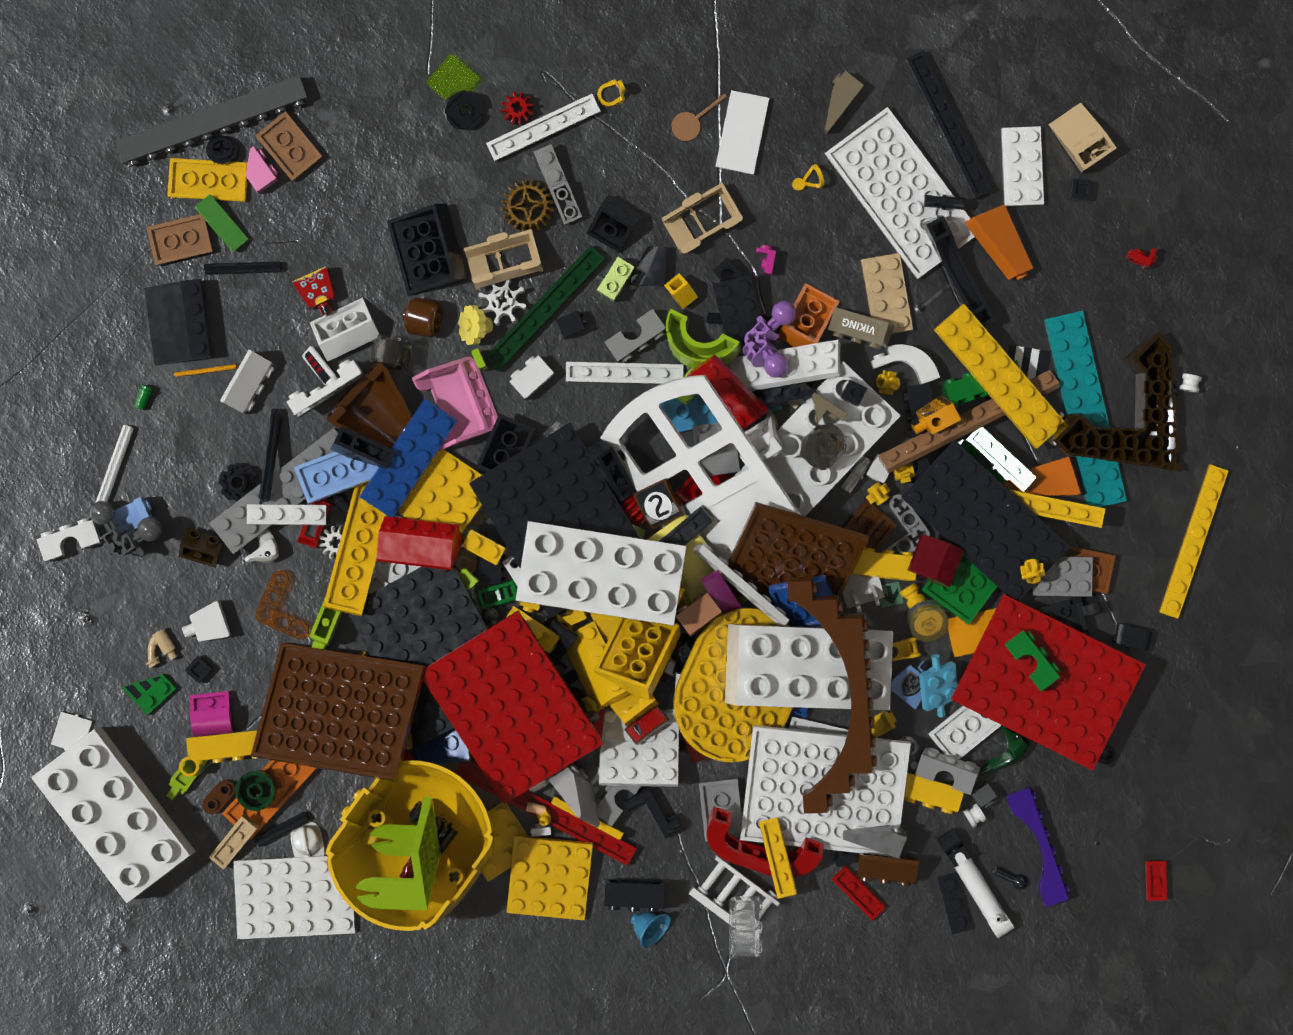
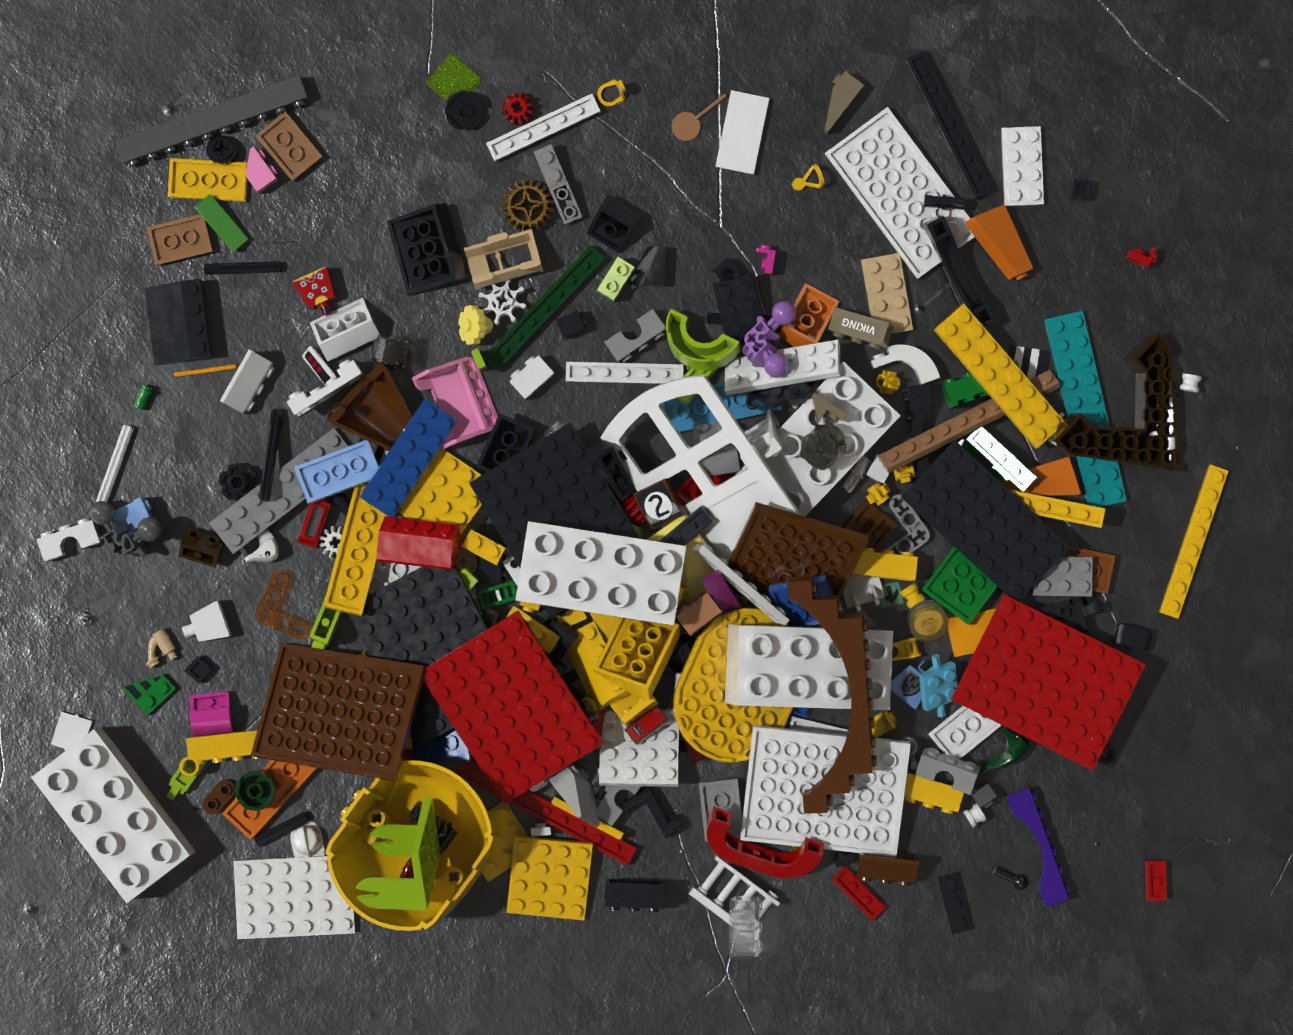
(233, 841): tan plate -> none
(286, 514): white plate -> none
(361, 448): black slope -> none
(423, 317): reddish brown head -> none
(541, 812): arm -> none
(650, 927): dark azure hat -> none
(669, 670): dark brown plate -> none
(678, 228): tan piece -> none
(681, 291): yellow brick -> none
(734, 393): red plate -> none
(777, 857): yellow tile -> none
(853, 393): black brick -> none
(879, 838): flat silver slope -> none
(935, 560): dark red slope -> none
(936, 416): light orange torso -> none
(975, 883): white piece -> none
(1032, 571): yellow gear -> none
(1045, 672): green arch -> none
(1082, 137): tan slope -> none

